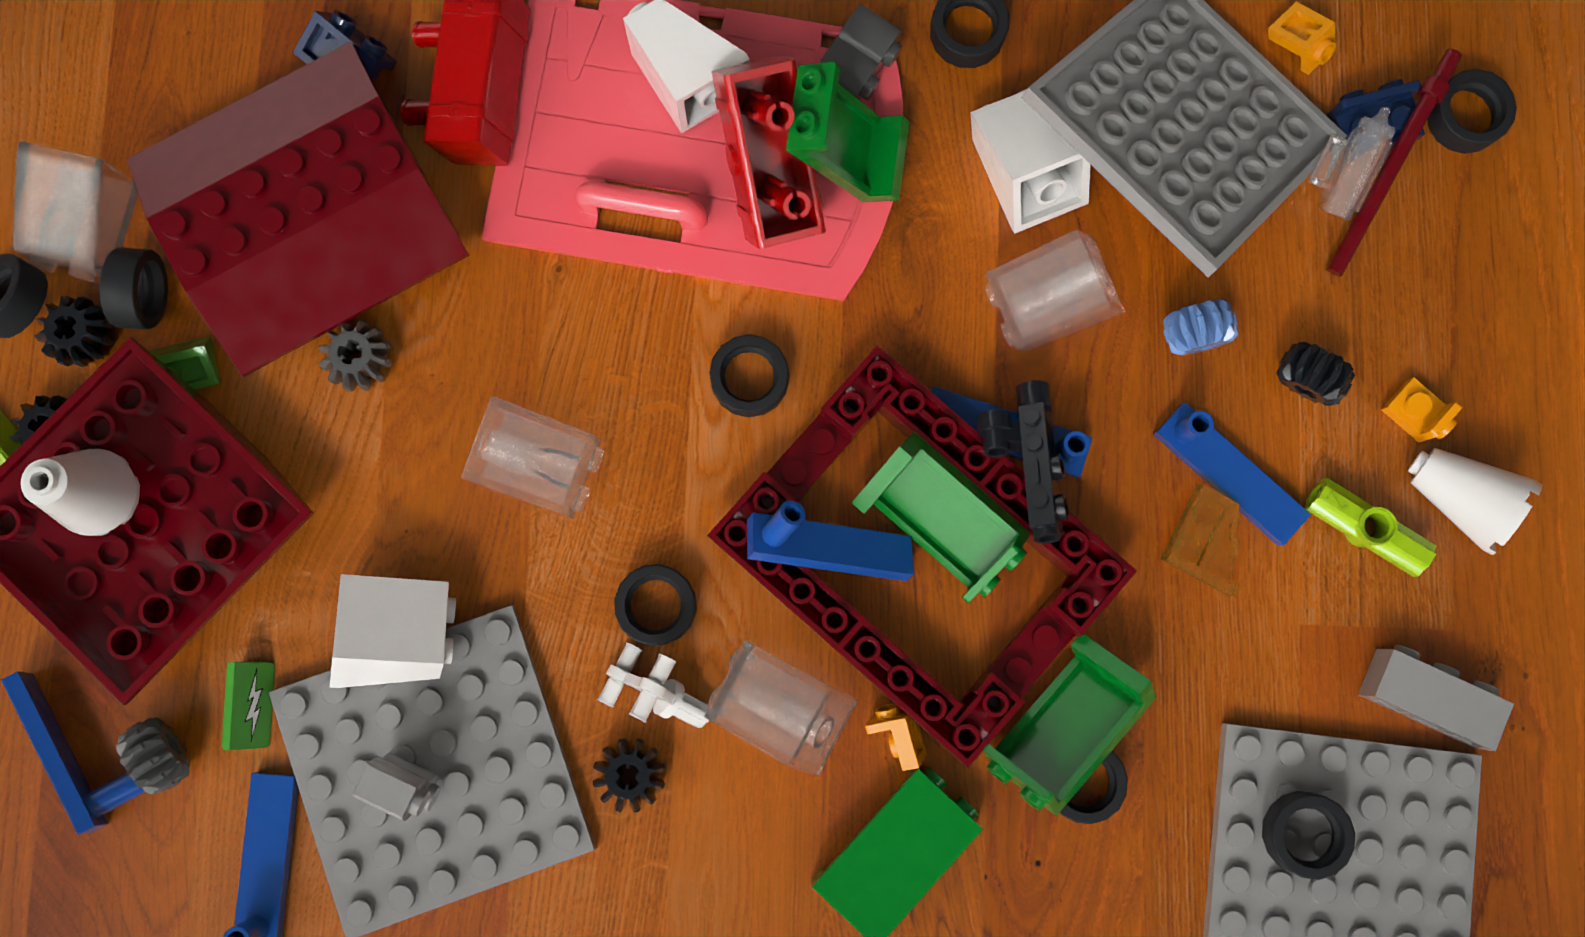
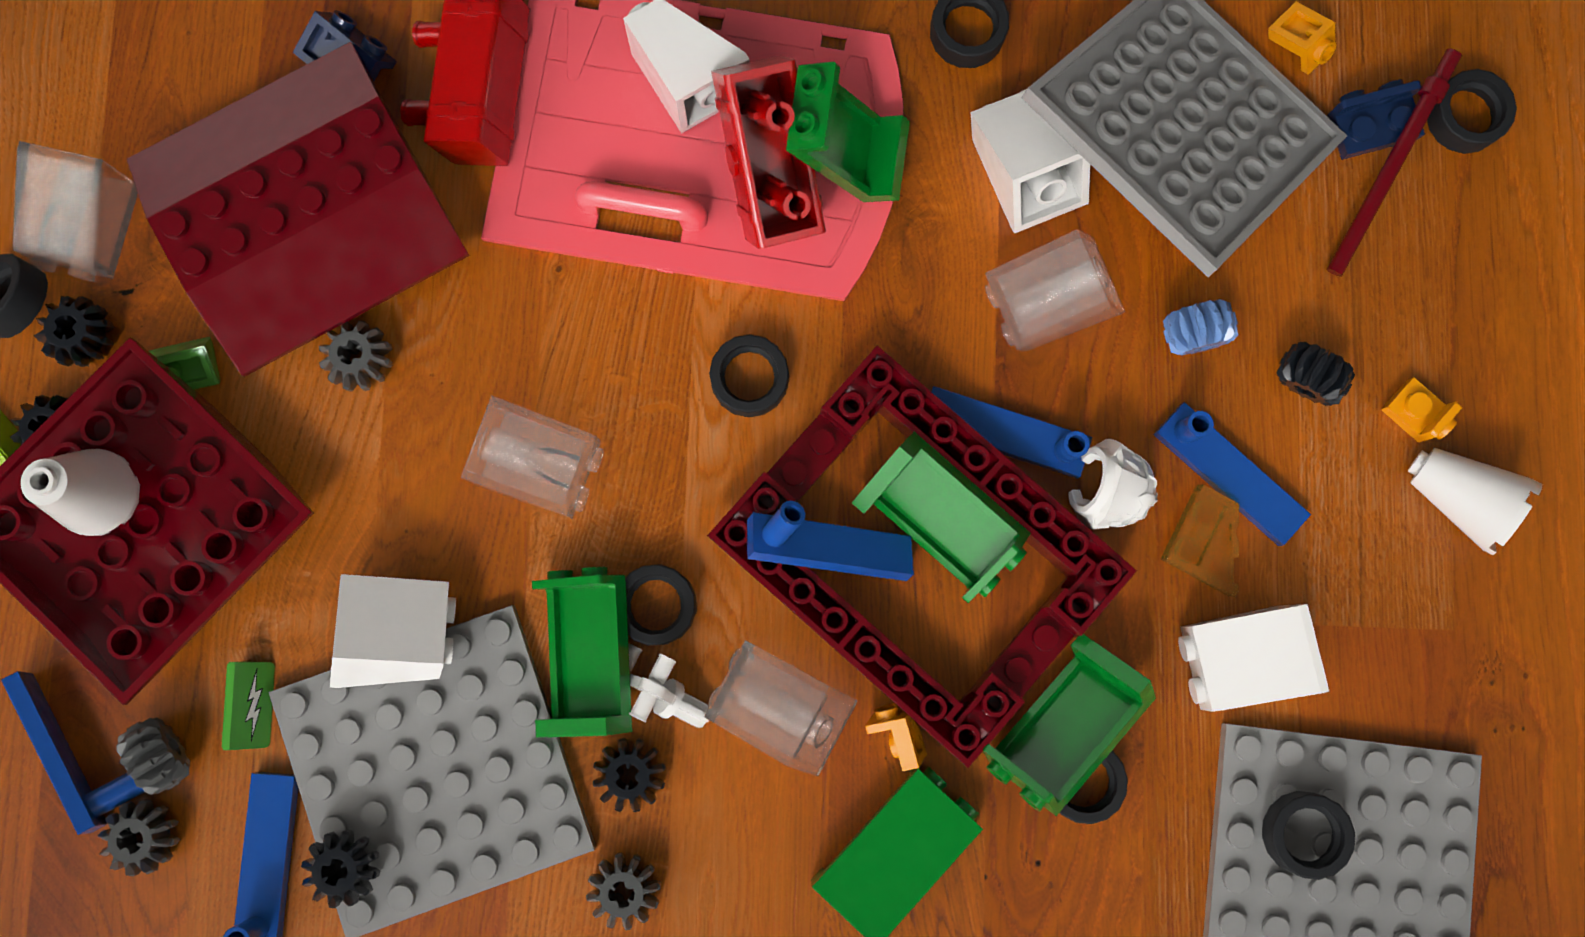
(123, 842): none -> dark grey gear
(133, 288): black tyre -> none
(327, 878): none -> black gear
(397, 787): light grey brick -> none
(587, 654): none -> green panel
(613, 902): none -> dark grey gear
(862, 50): dark grey brick -> none
(1042, 466): black piece -> none
(1124, 491): none -> white helmet
(1253, 658): none -> white slope
(1351, 165): clear piece -> none
(1391, 539): lime piece -> none
(1436, 697): light grey brick -> none

